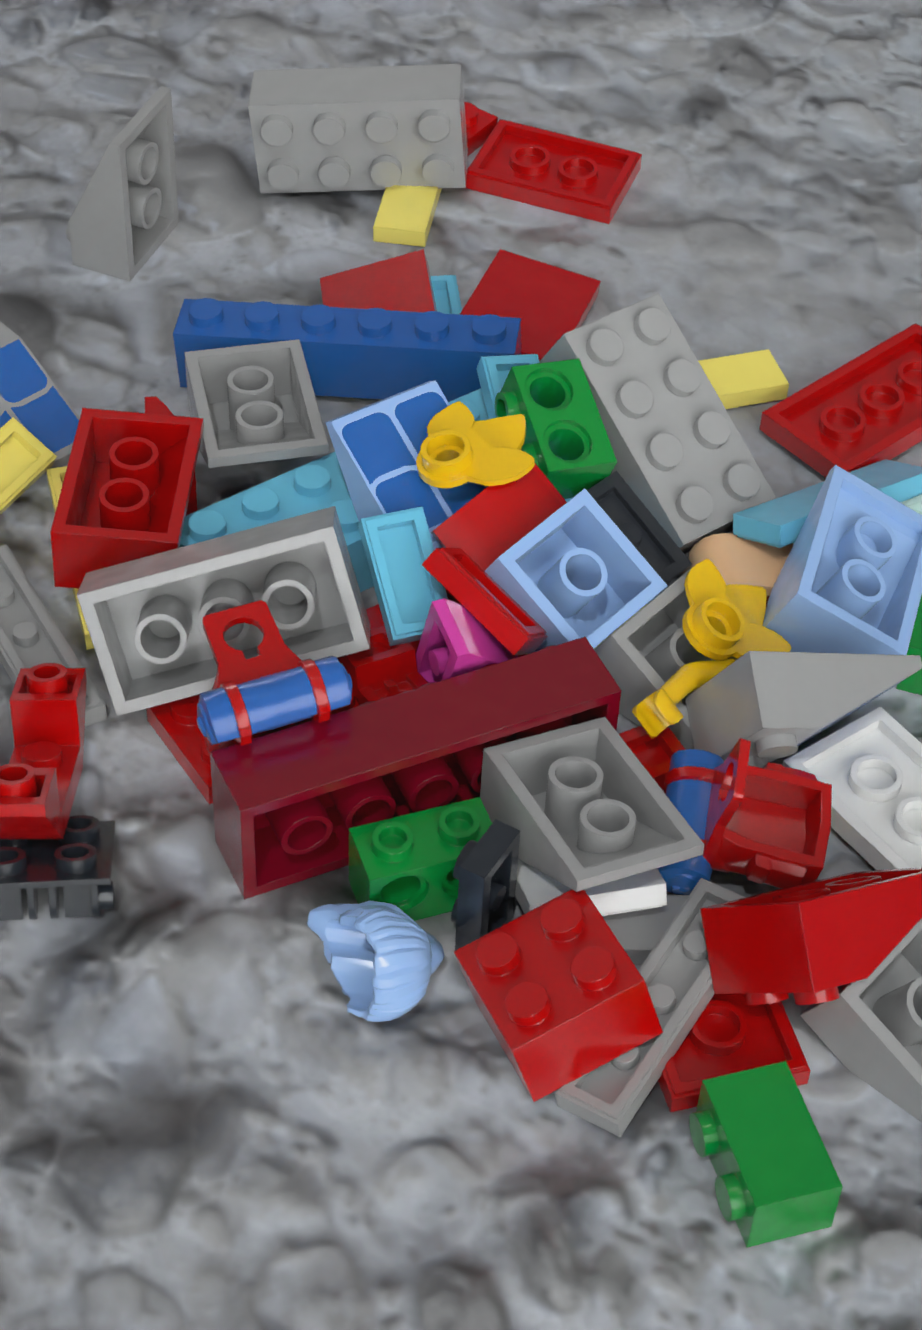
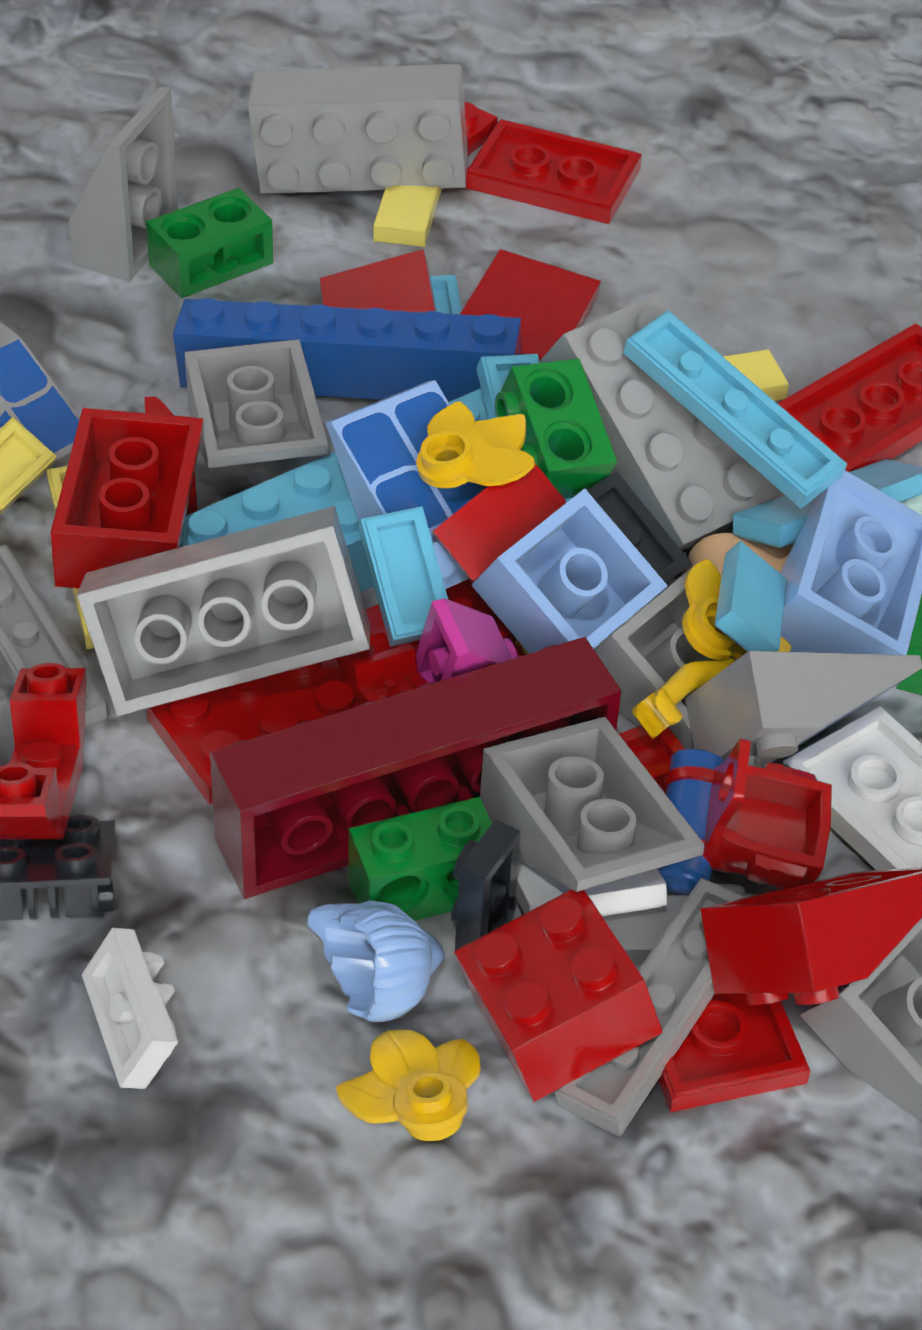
(130, 1007): none -> white plate
(210, 242): none -> green brick
(265, 690): piece -> none
(414, 1084): none -> yellow plate
(485, 600): red tile -> none
(734, 409): none -> medium azure tile
(750, 600): none -> medium azure tile
(765, 1154): green brick -> none

